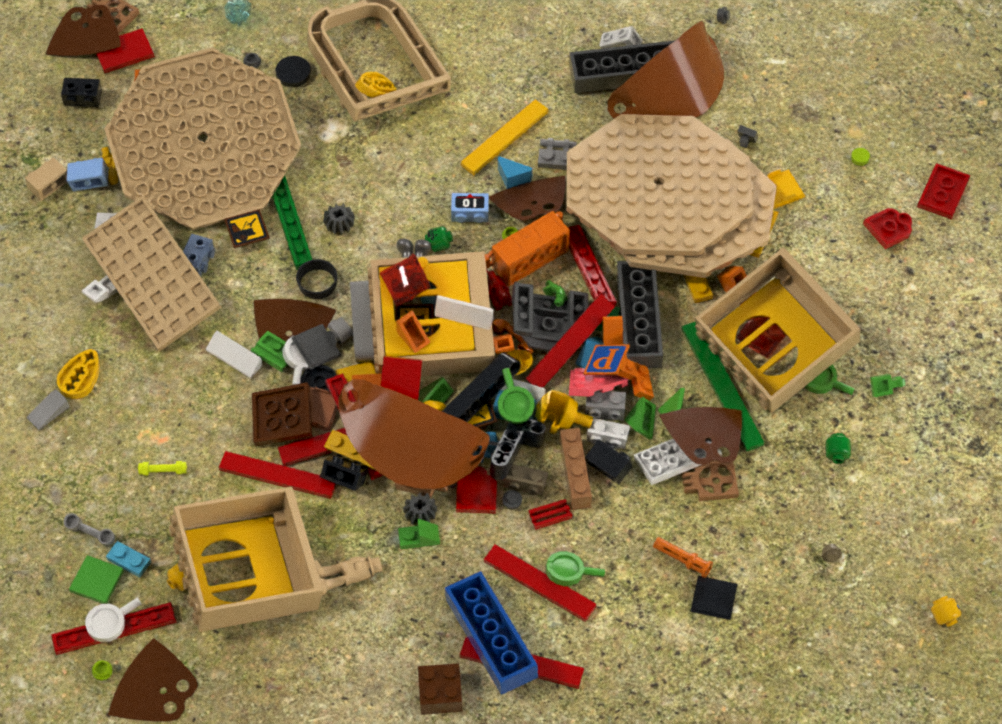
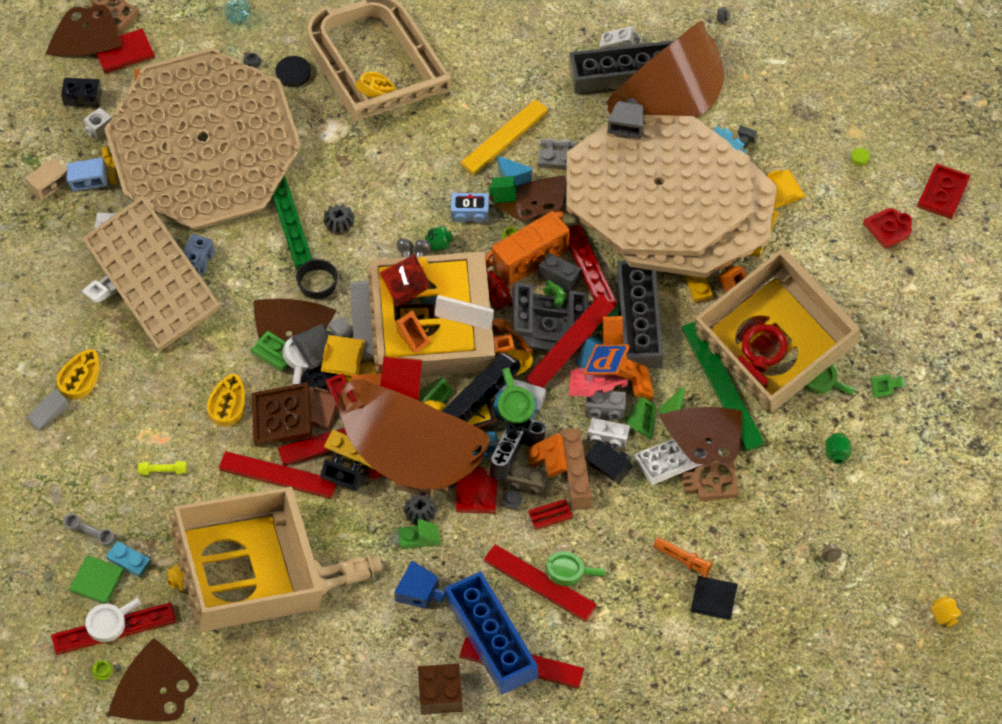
(96, 123): none -> white brick
(234, 354): white slope -> none
(236, 404): none -> yellow piece
(246, 228): piece -> none
(342, 355): none -> yellow piece
(418, 587): none -> blue torso
(503, 189): none -> green brick
(549, 452): none -> orange plate
(559, 272): none -> dark grey brick
(561, 411): yellow piece -> none
(626, 119): none -> dark grey torso
(726, 134): none -> medium azure plate
(757, 375): none -> red tile
(760, 362): none -> red piece

